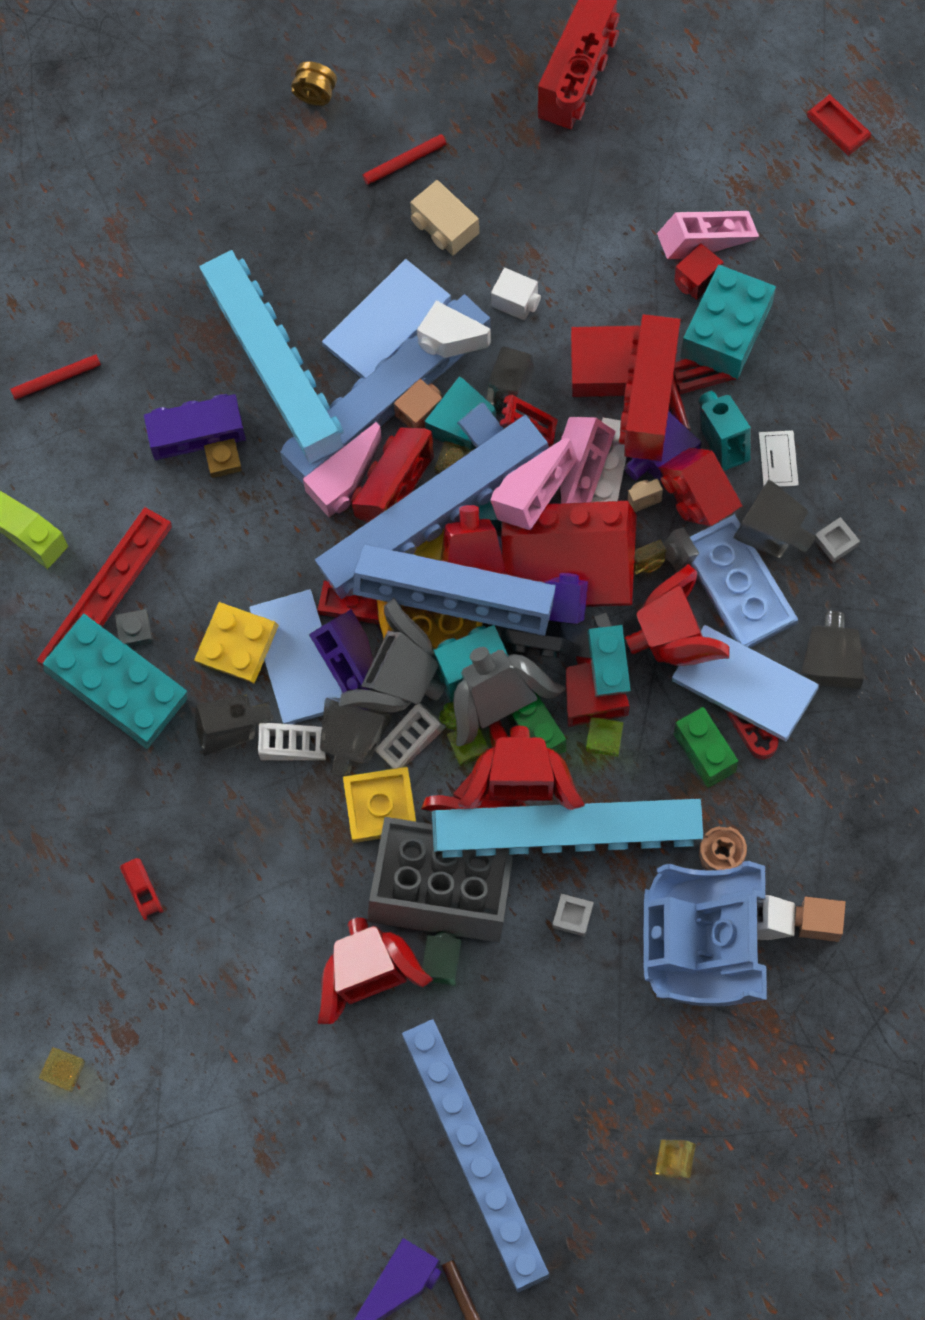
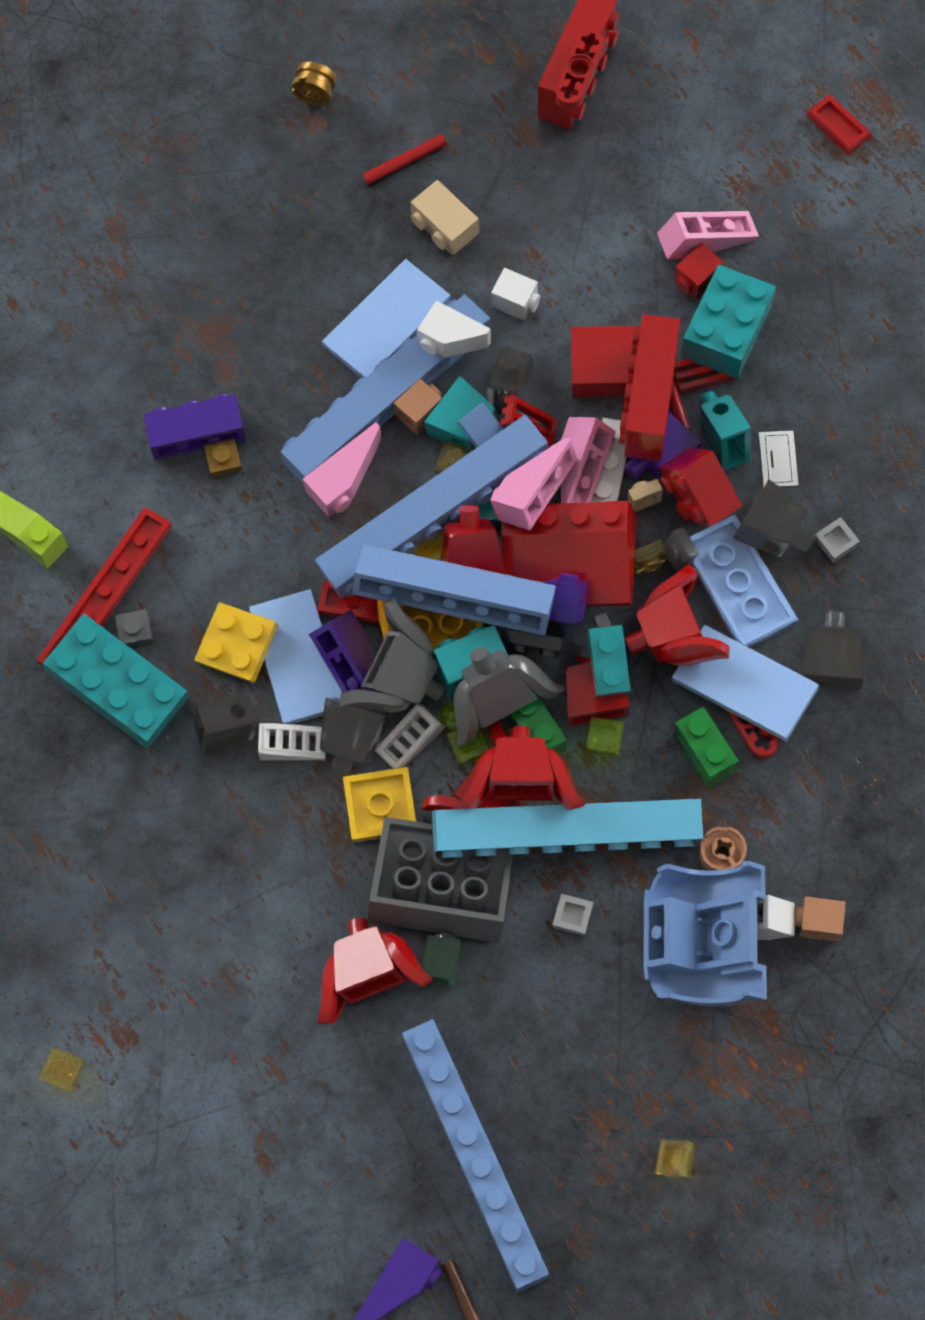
(55, 377): red bar -> none
(140, 885): red bar -> none
(272, 357): medium azure brick -> none
(395, 474): red slope -> none

